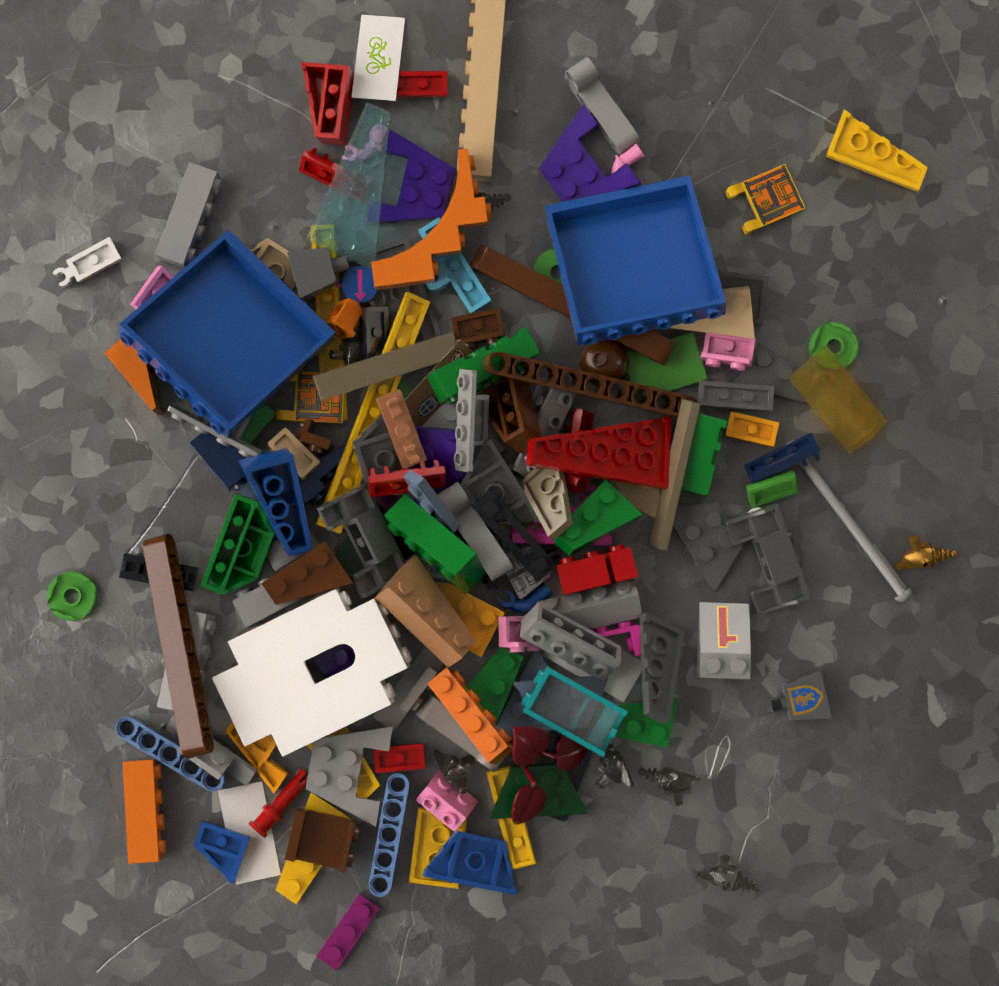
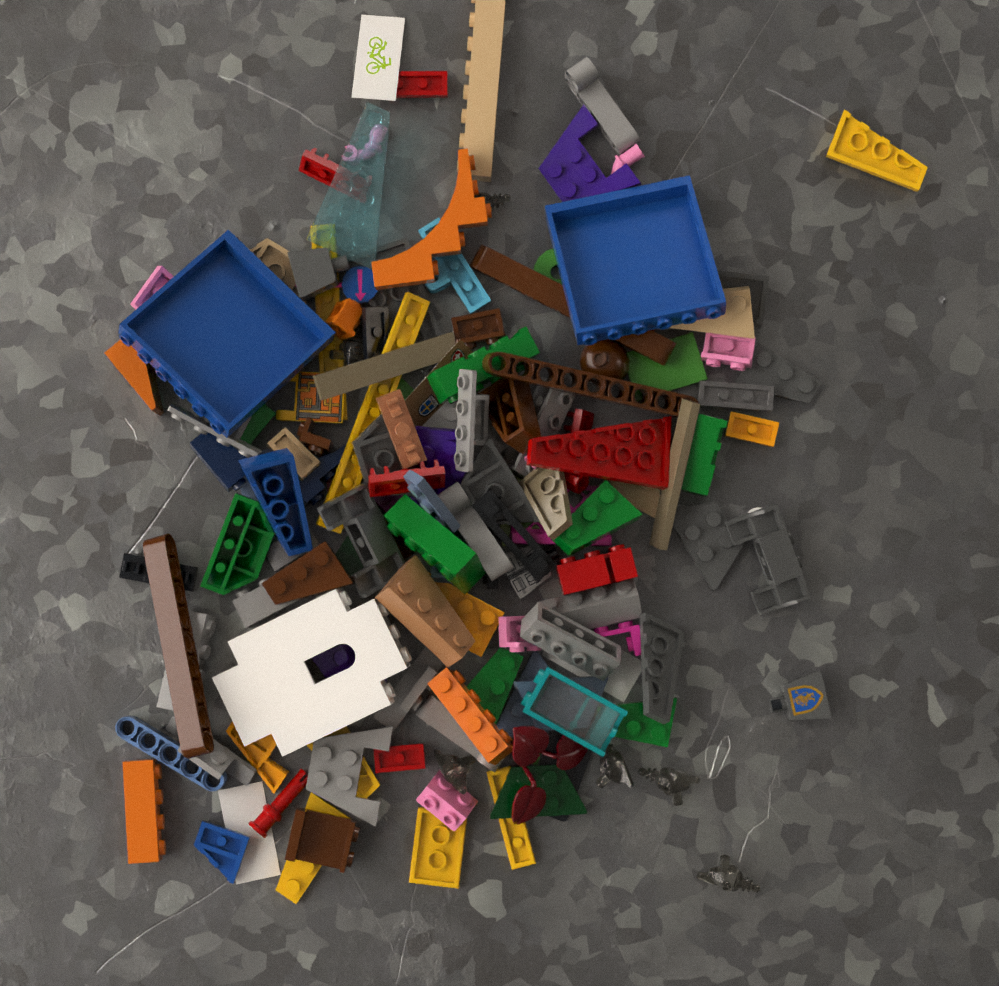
(57, 596): bright green tile -> none
(89, 262): white plate -> none
(188, 215): light grey brick -> none
(330, 100): red wedge -> none
(348, 931): magenta plate -> none
(389, 846): medium blue beam -> none
(424, 184): dark purple wing -> none
(473, 862): blue wing -> none
(540, 594): blue piece -> none
(724, 641): light grey slope -> none
(770, 197): flag -> none
(772, 489): bright green tile -> none
(783, 458): dark blue plate -> none
(838, 399): clear yellow slope -> none
(842, 334): bright green tile -> none
(871, 550): light grey bar -> none
(923, 555): pearl gold piece -> none

